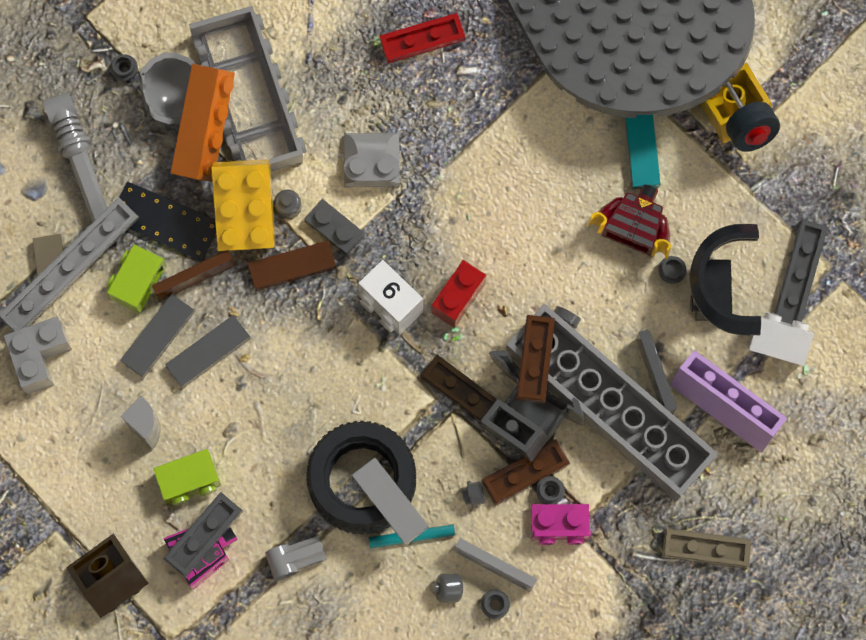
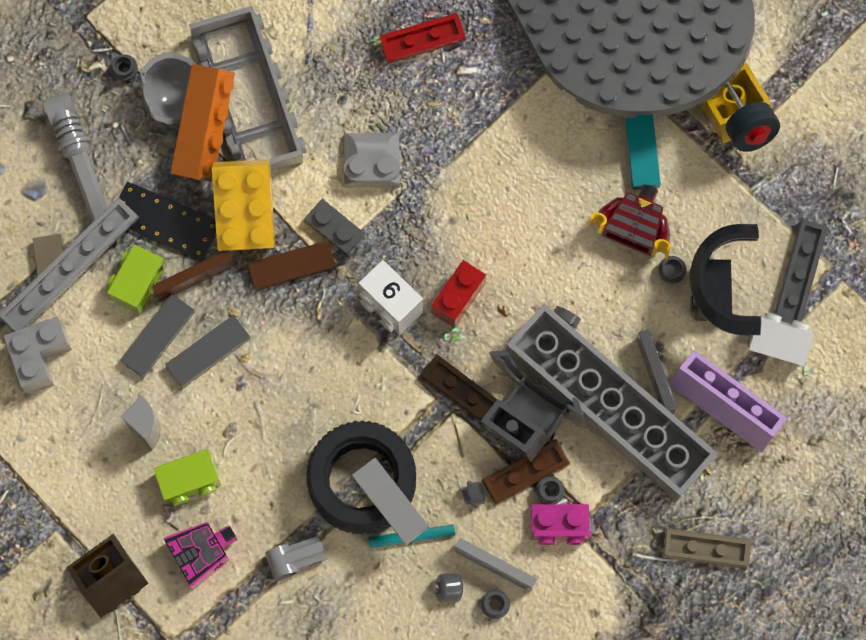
(203, 535): dark grey tile -> none
(287, 204): dark grey piece -> none
(535, 359): reddish brown tile -> none

